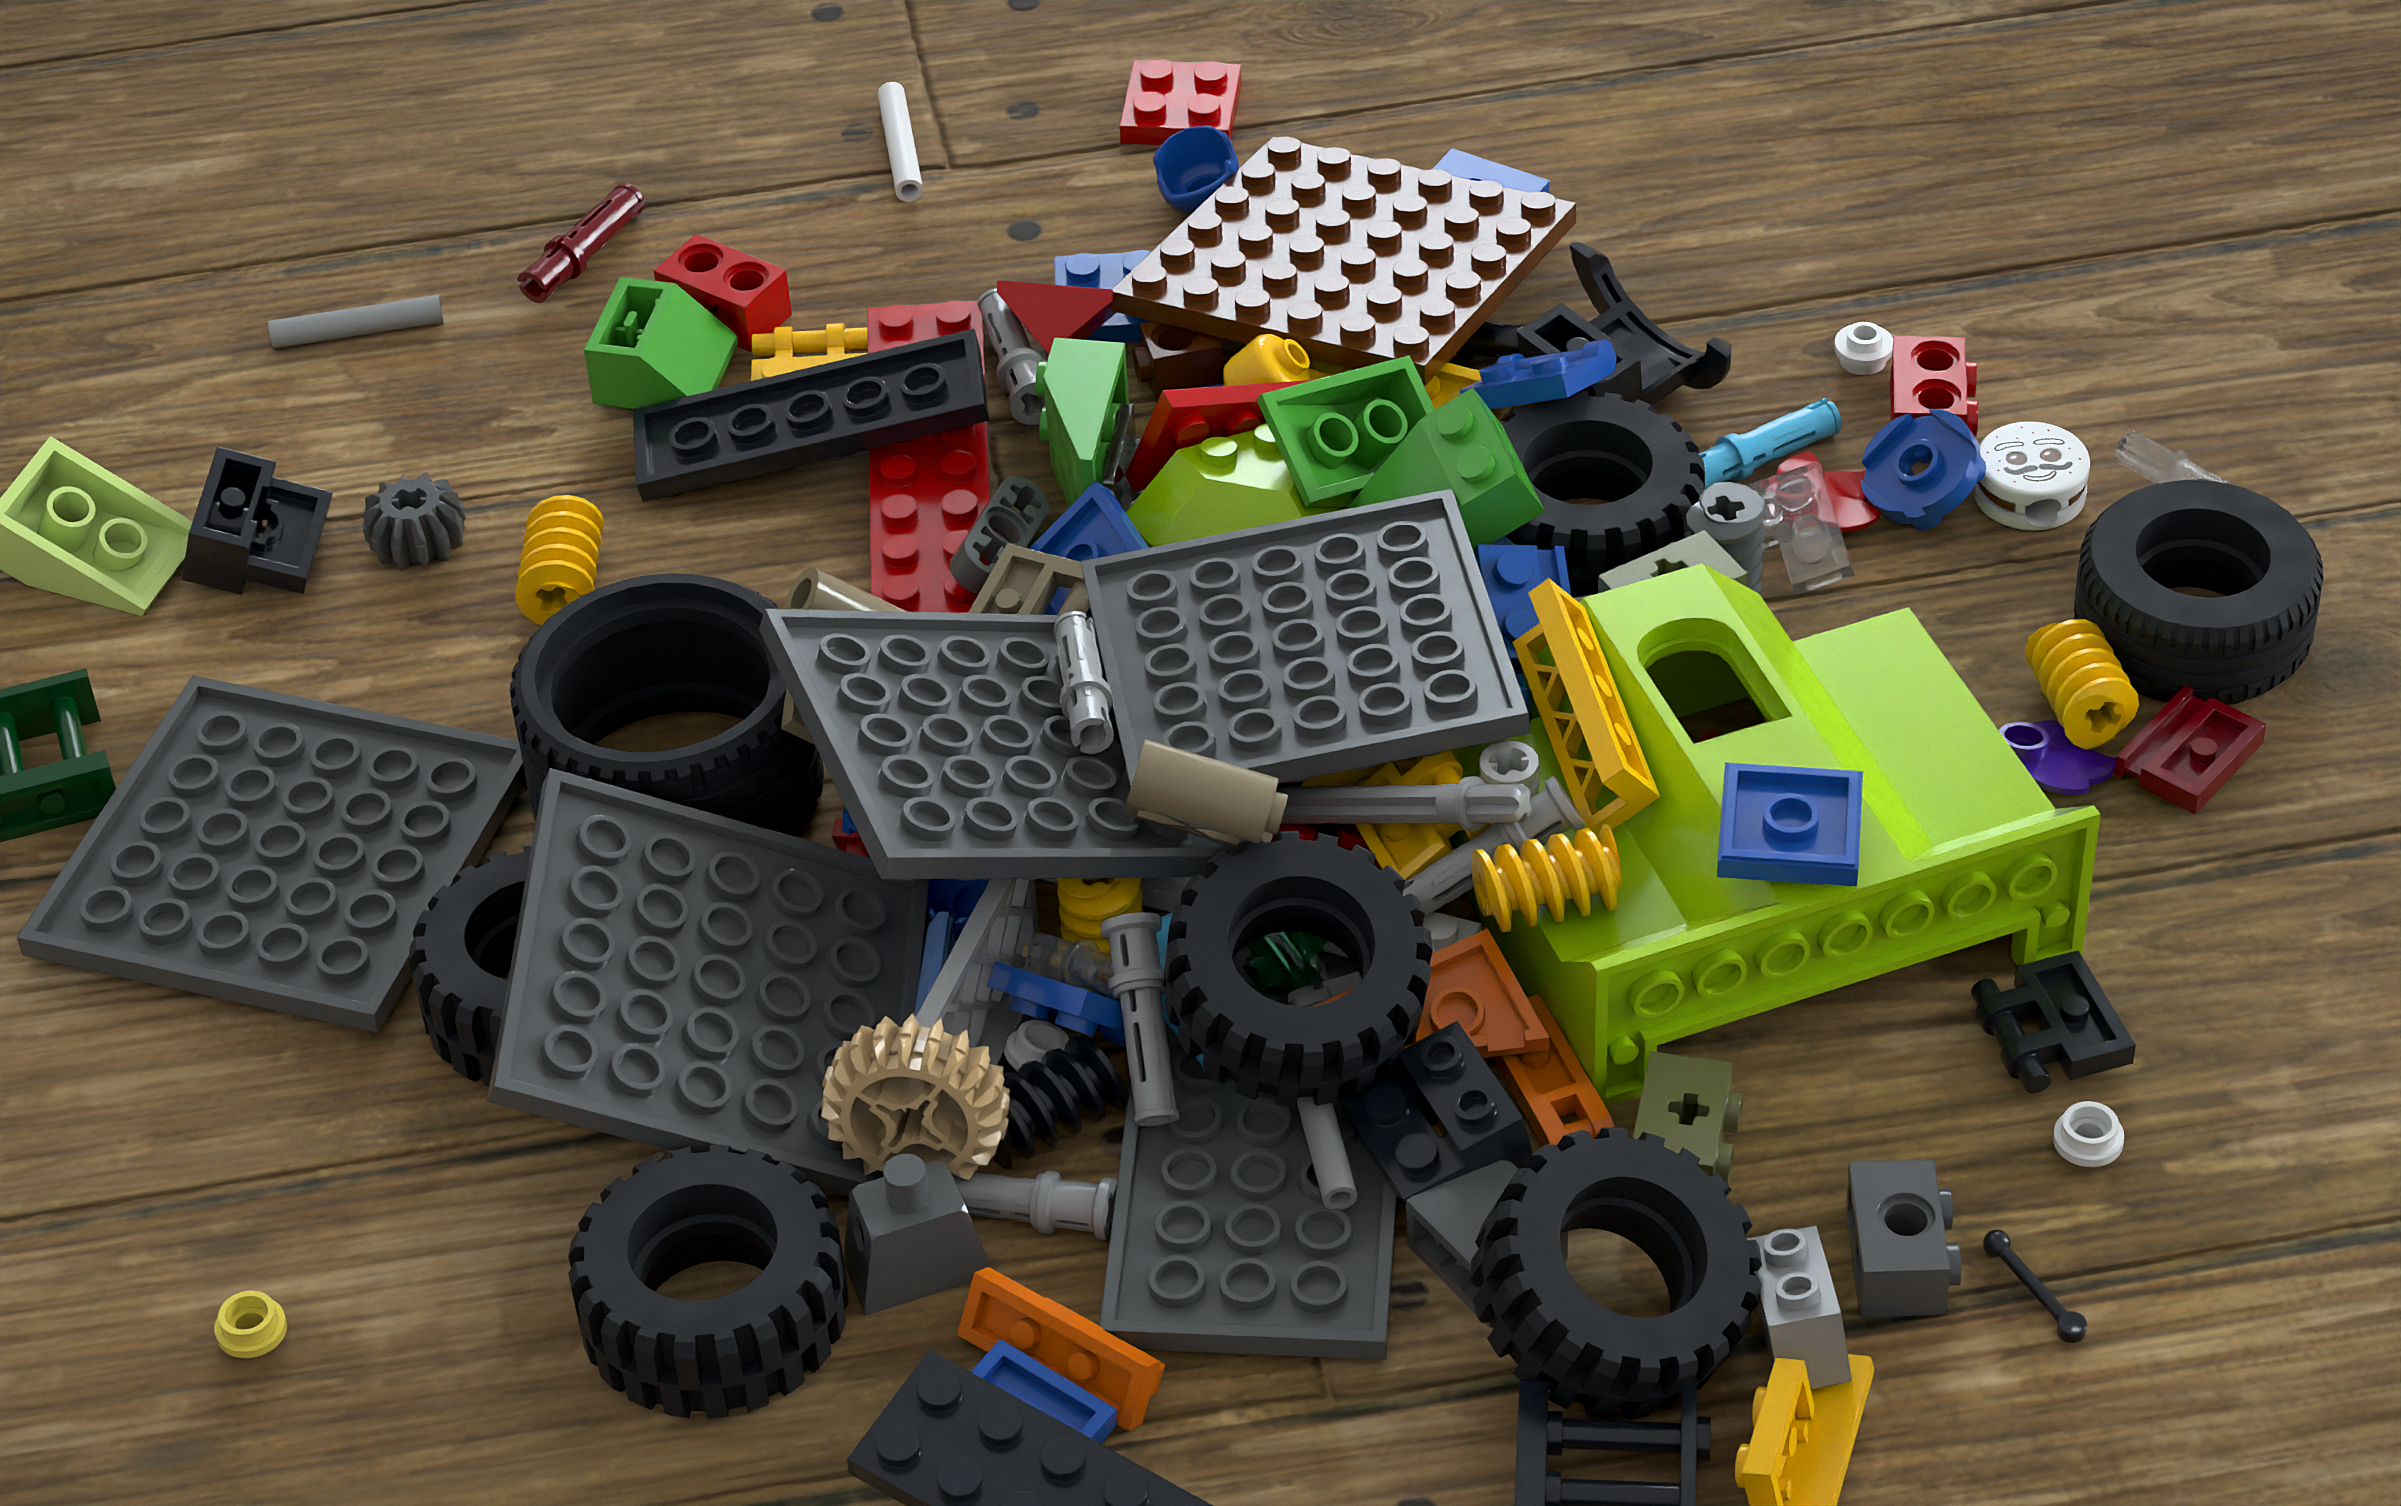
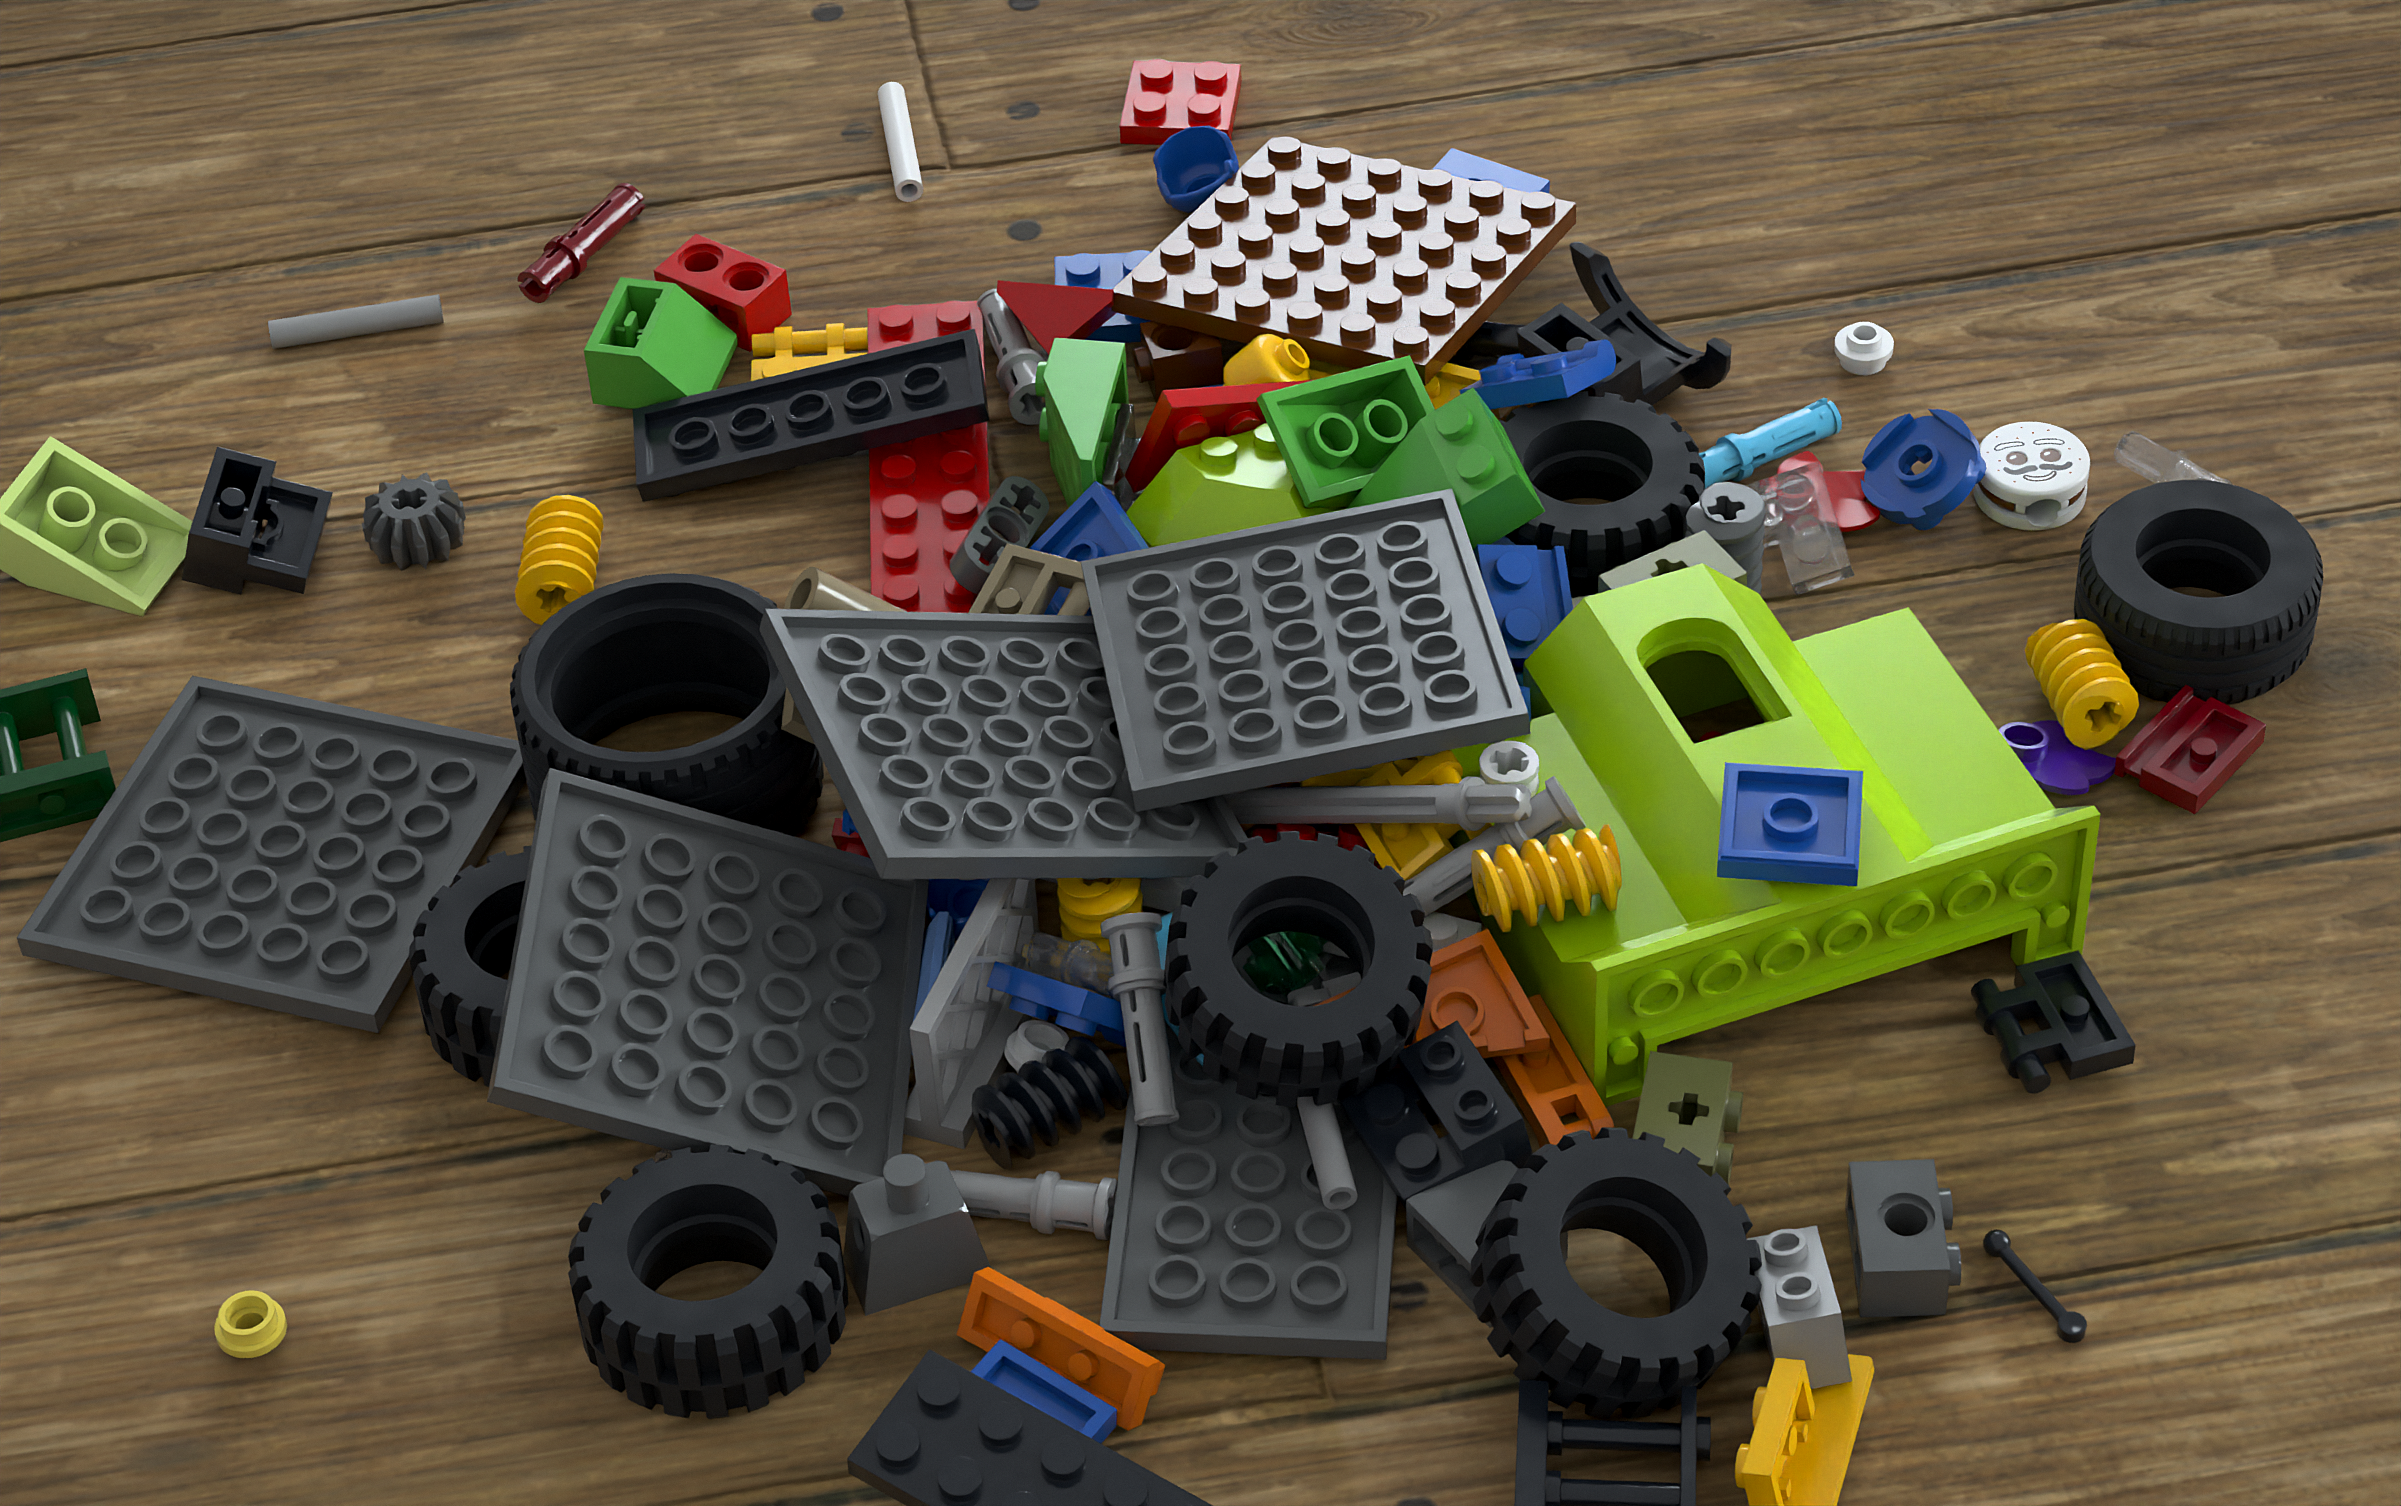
(915, 1096): tan gear -> none
(1085, 694): light grey pin -> none
(1204, 796): dark tan piece -> none
(1596, 706): yellow fence -> none
(1932, 376): brick -> none
(2088, 1135): white plate -> none

